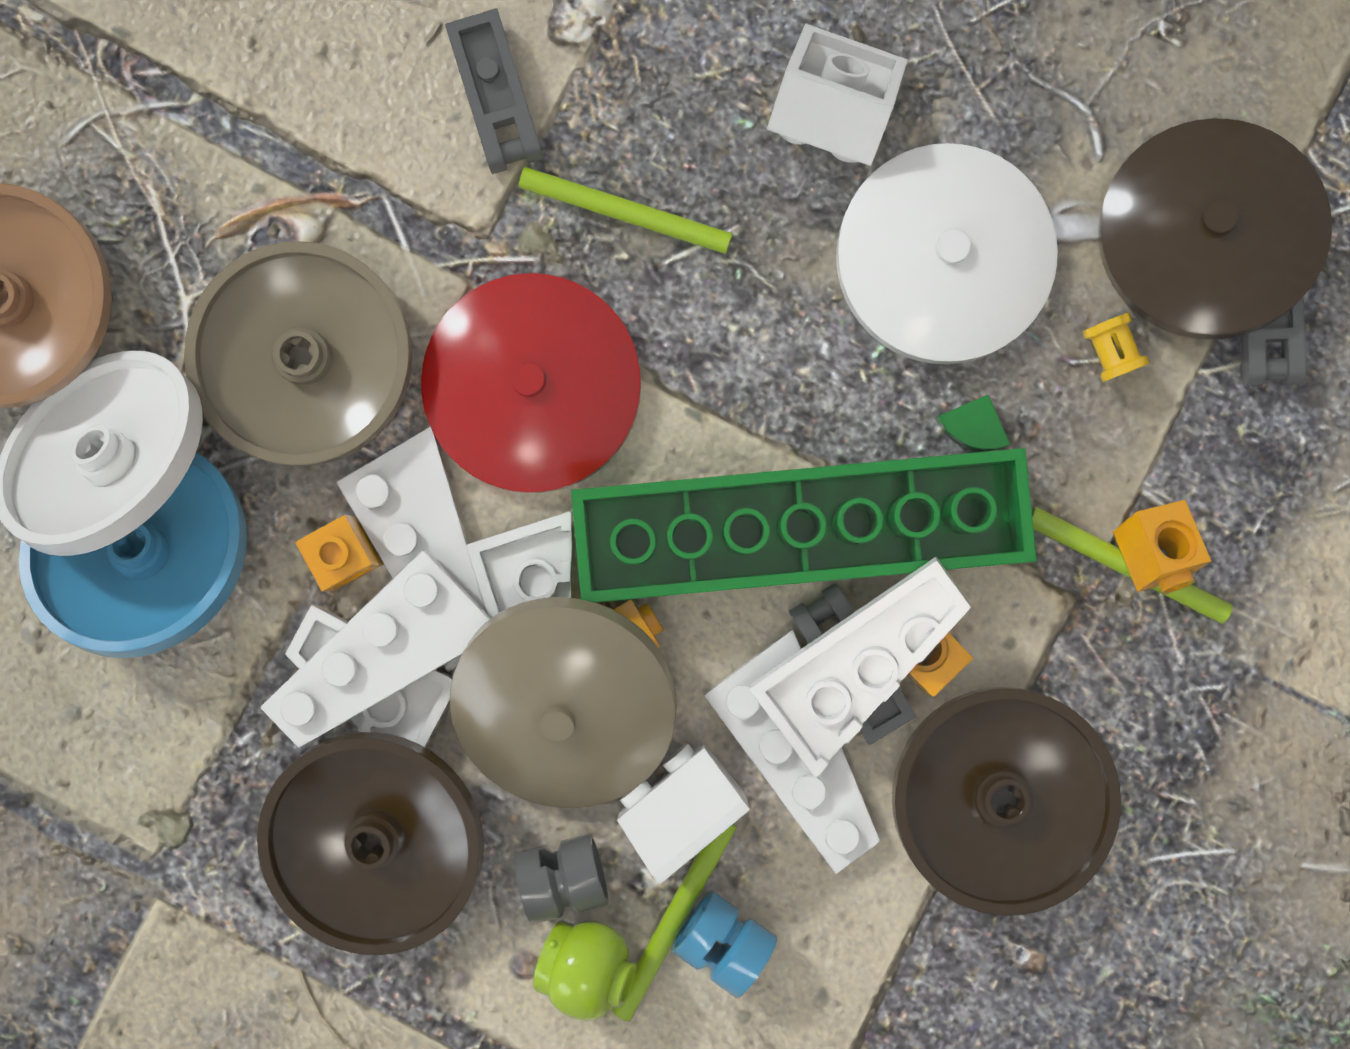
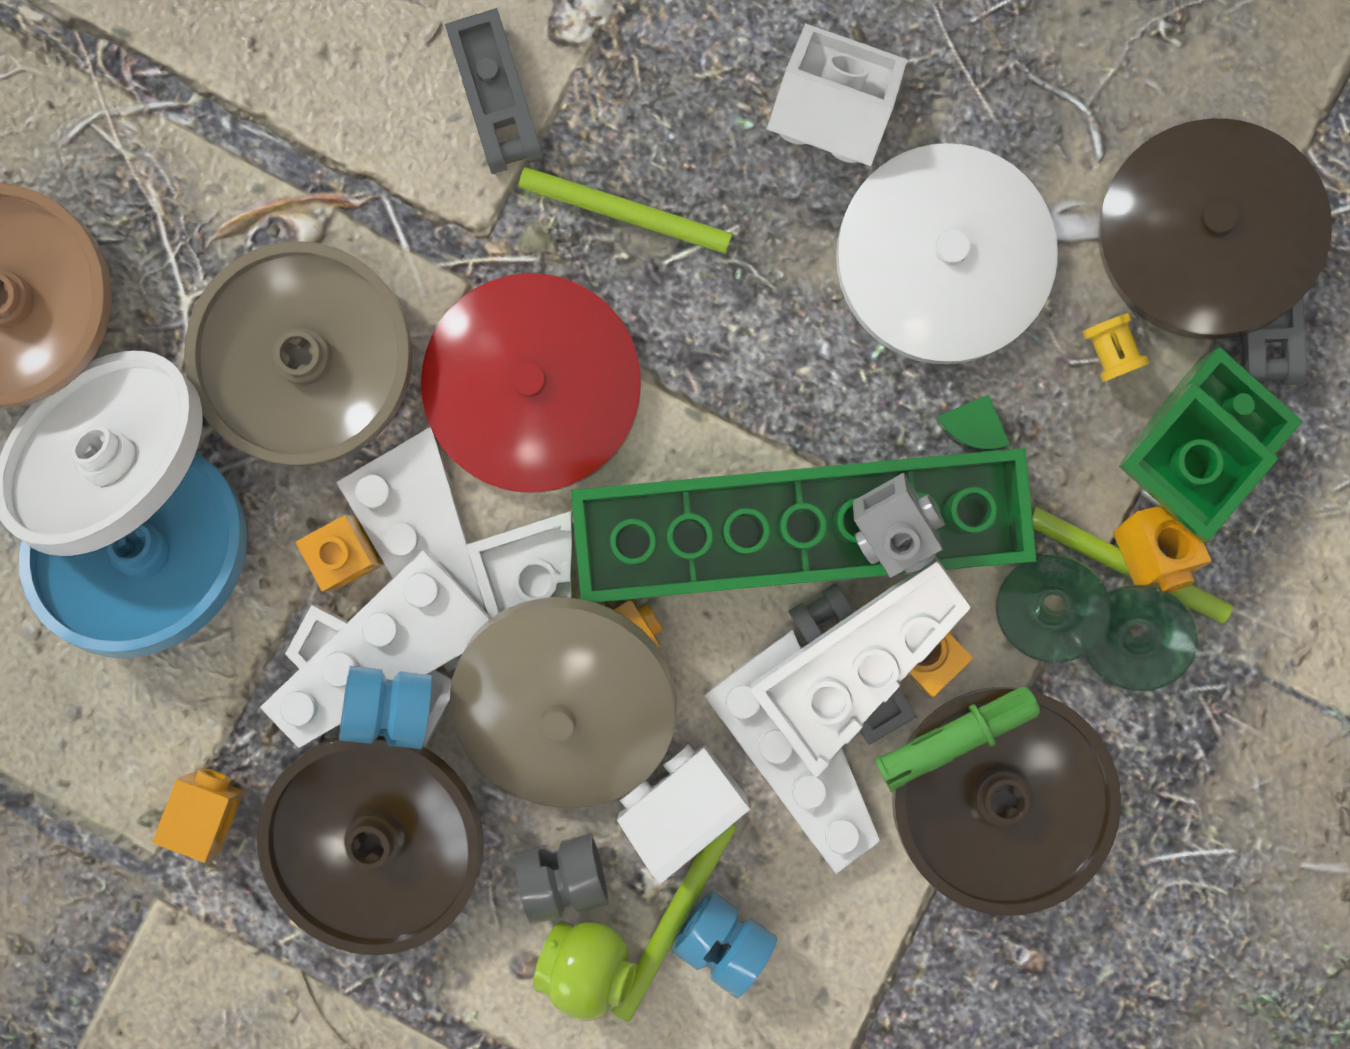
(199, 815): none -> light orange brick
(385, 707): none -> dark azure wheel
(898, 527): none -> light grey brick
(957, 737): none -> bright green axle
(1049, 633): none -> clear green dish
(1150, 660): none -> clear green dish
(1209, 443): none -> green slope

